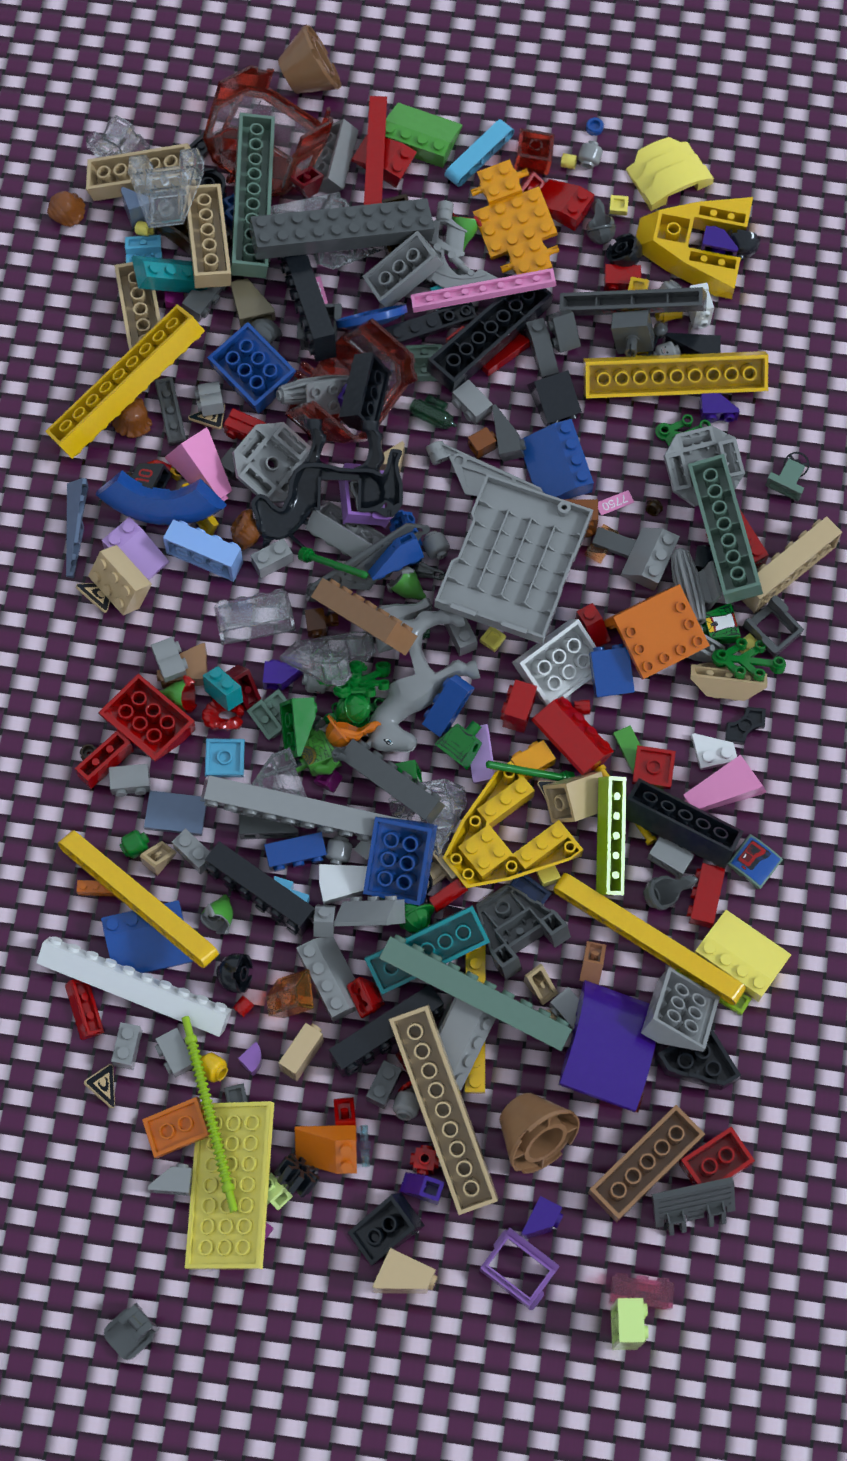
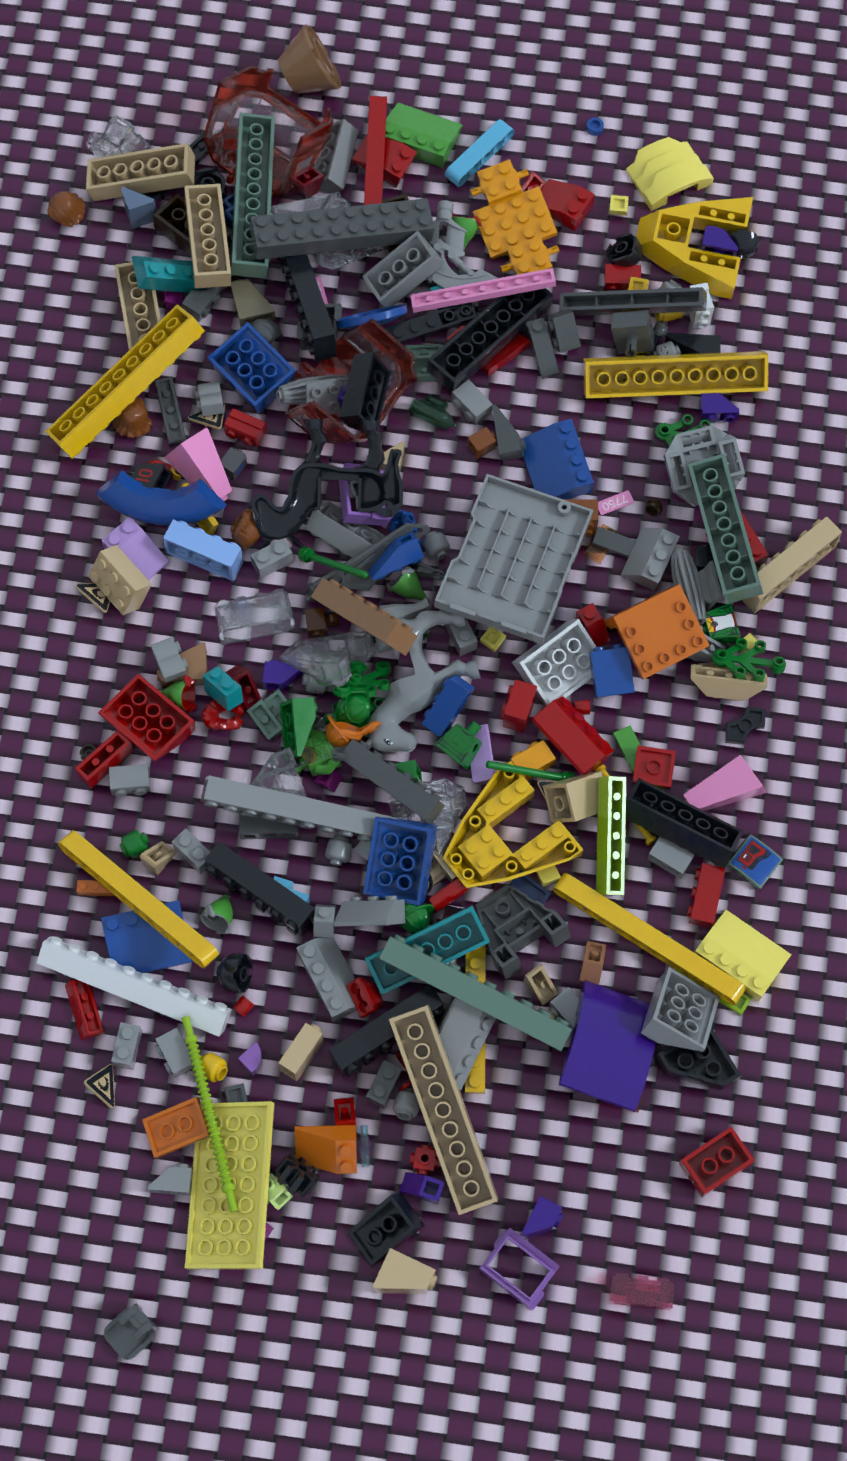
(76, 500): sand blue wedge -> none
(142, 229): light yellow hose -> none
(143, 246): medium azure slope -> none
(166, 191): clear wedge -> none
(174, 813): sand blue tile -> none
(225, 757): medium azure tile -> none
(273, 443): light grey piece -> none
(290, 995): clear orange slope -> none
(295, 851): blue brick -> none
(341, 882): white piece -> none
(470, 470): light grey wing -> none
(534, 151): clear red brick -> none
(536, 1131): medium nougat cone -> none
(555, 398): black slope -> none
(569, 161): light yellow hose -> none
(590, 154): light grey head -> none
(602, 226): dark grey piece -> none
(628, 1323): yellowish green brick -> none
(646, 1163): medium nougat brick -> none
(664, 891): dark grey piece -> none
(692, 1202): dark grey hinge -> none
(712, 751): white wing -> none
(780, 610): dark grey piece -> none
(787, 481): sand green piece -> none

